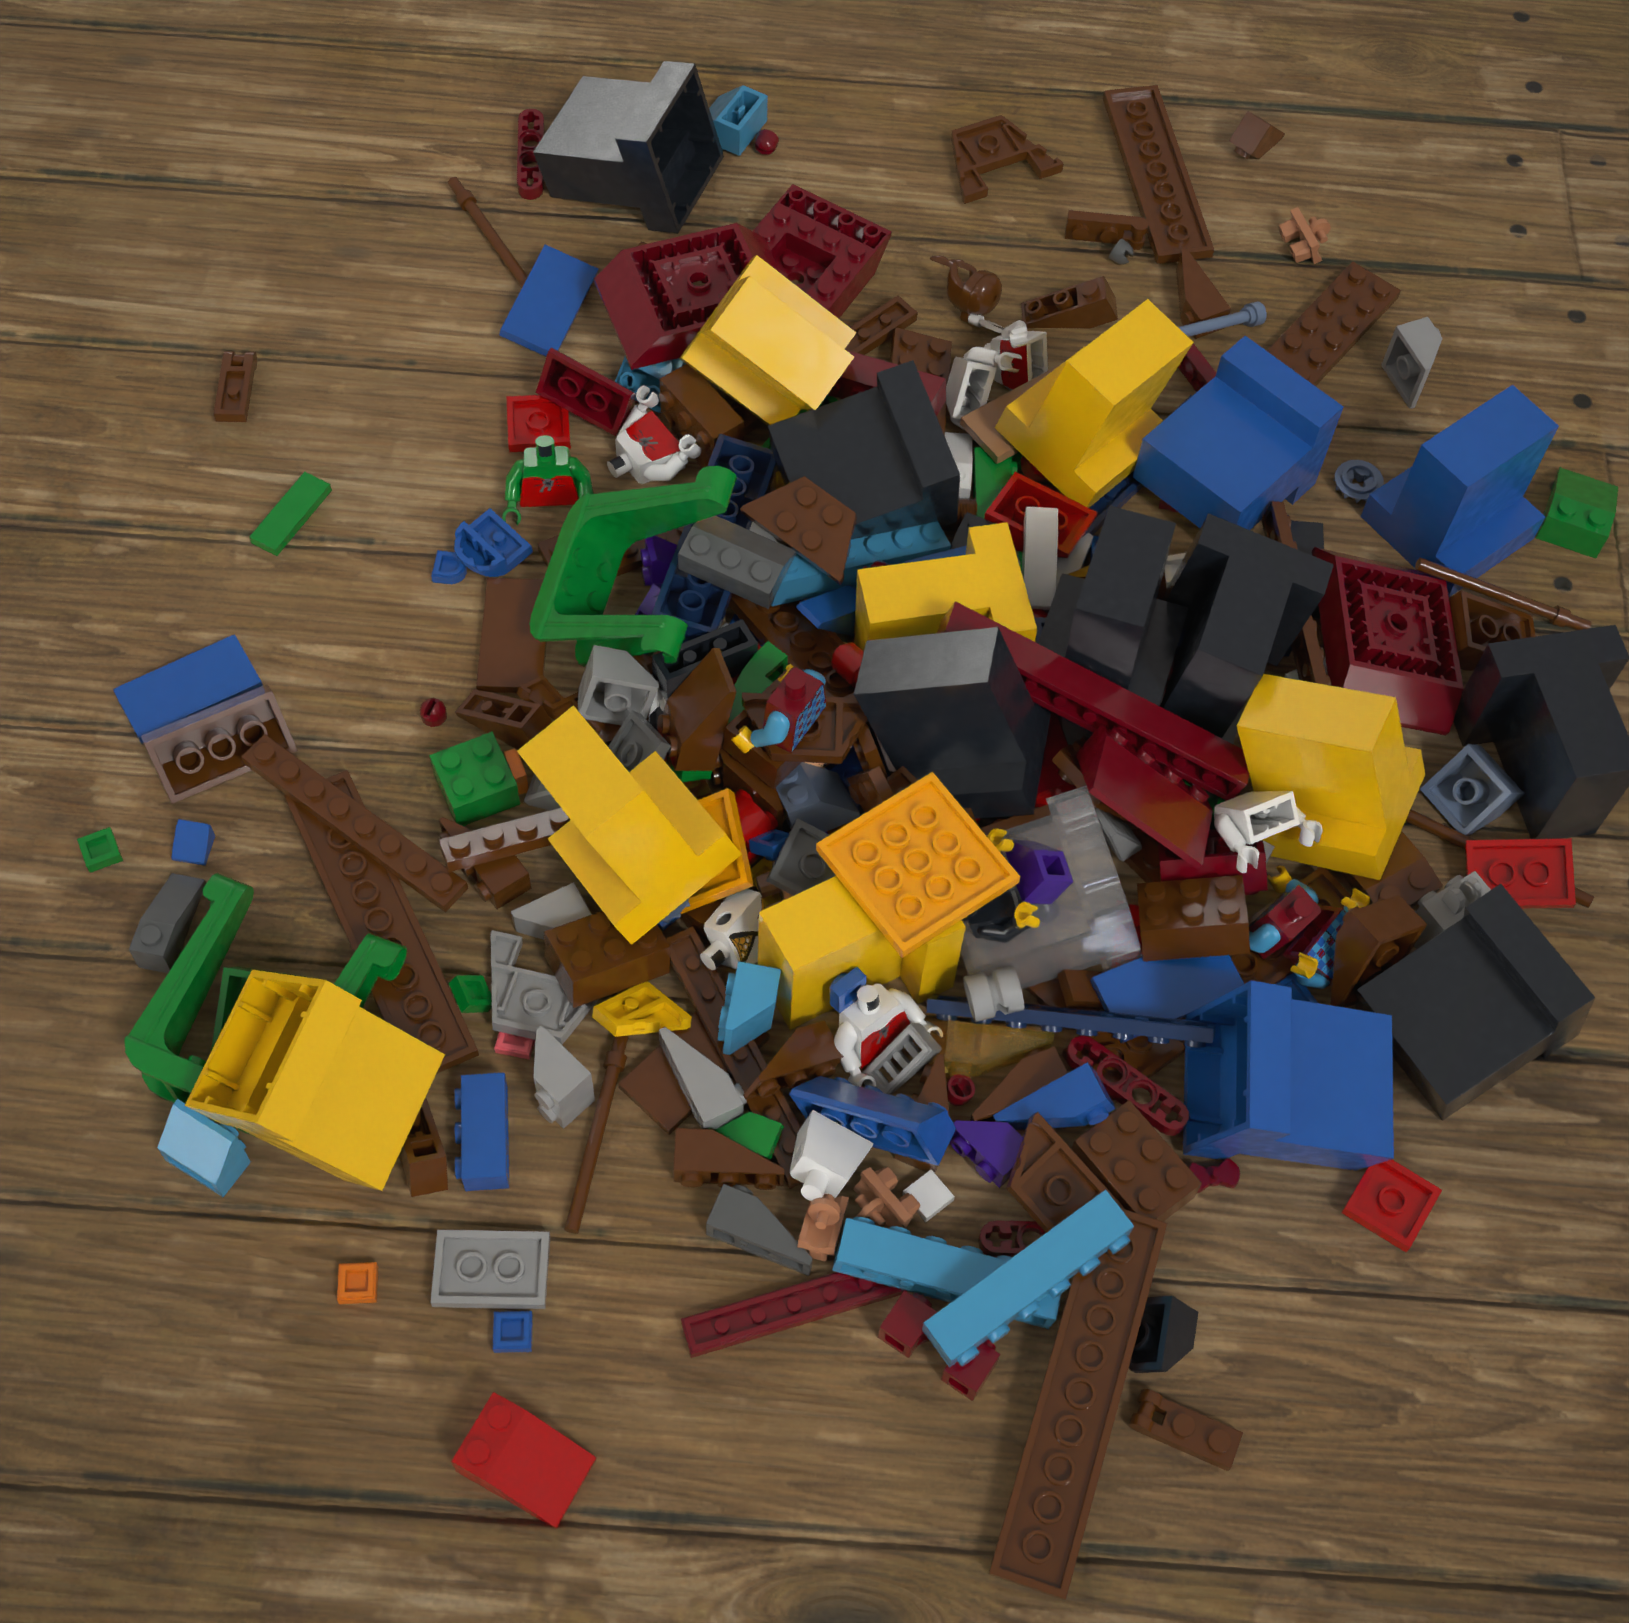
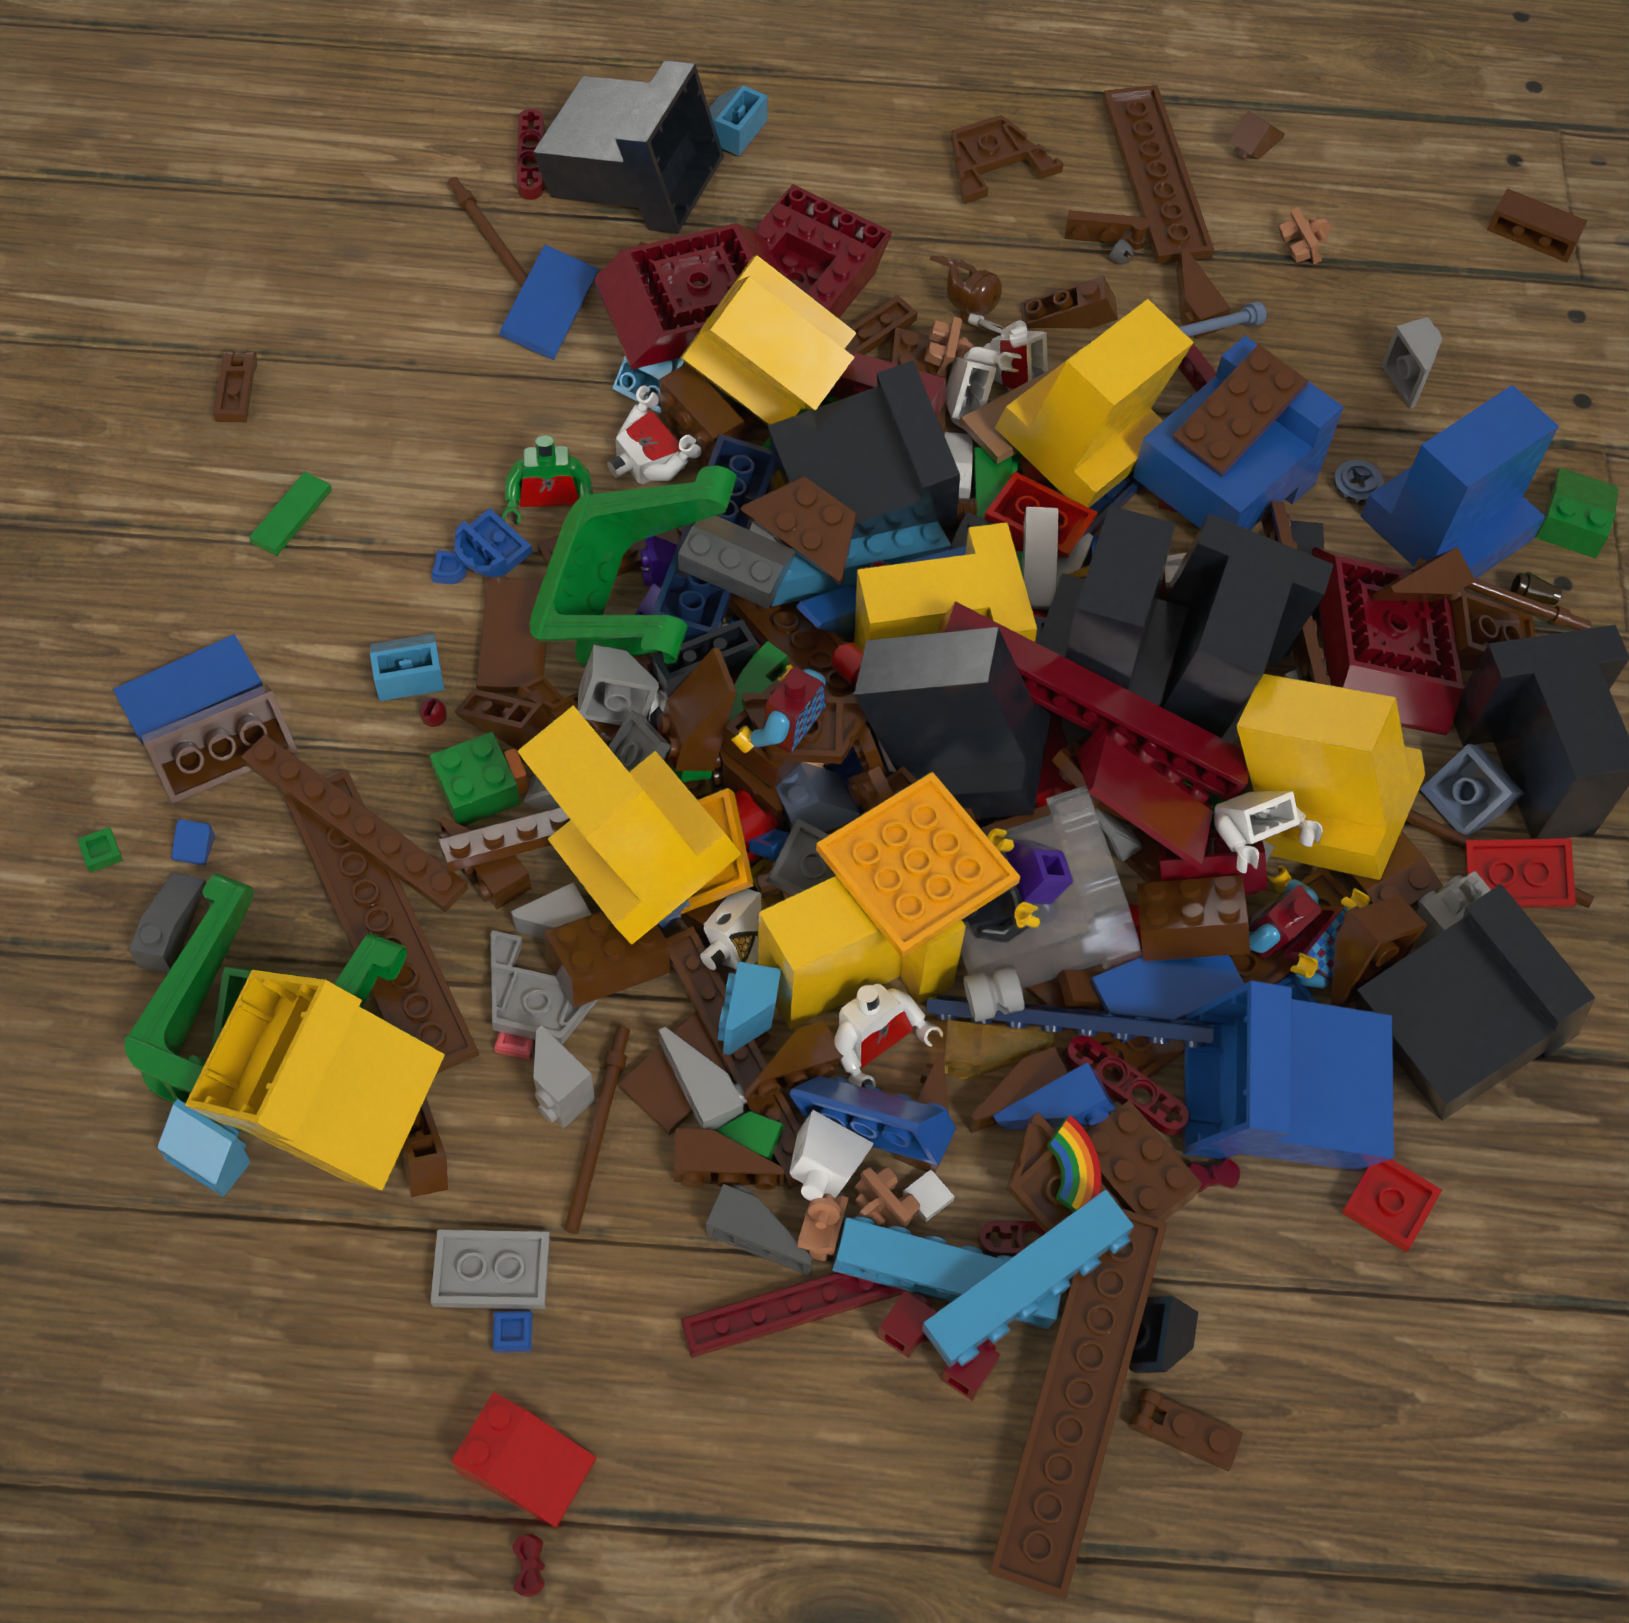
(357, 1283): orange tile -> none
(406, 667): none -> dark azure slope
(471, 993): green plate -> none
(483, 1132): blue brick -> none
(528, 1551): none -> dark red piece
(533, 417): red plate -> none
(585, 392): dark red slope -> none
(640, 1011): yellow wing -> none
(766, 142): dark red hinge -> none
(845, 988): blue plate -> none
(926, 1042): light grey slope -> none
(952, 347): none -> nougat hips
(963, 1087): dark red hinge -> none
(989, 1146): dark purple slope -> none
(1077, 1163): none -> tile
(1240, 410): none -> reddish brown plate
(1334, 323): reddish brown plate -> none
(1435, 579): none -> reddish brown slope
(1536, 588): none -> dark brown cone
(1537, 225): none -> reddish brown brick

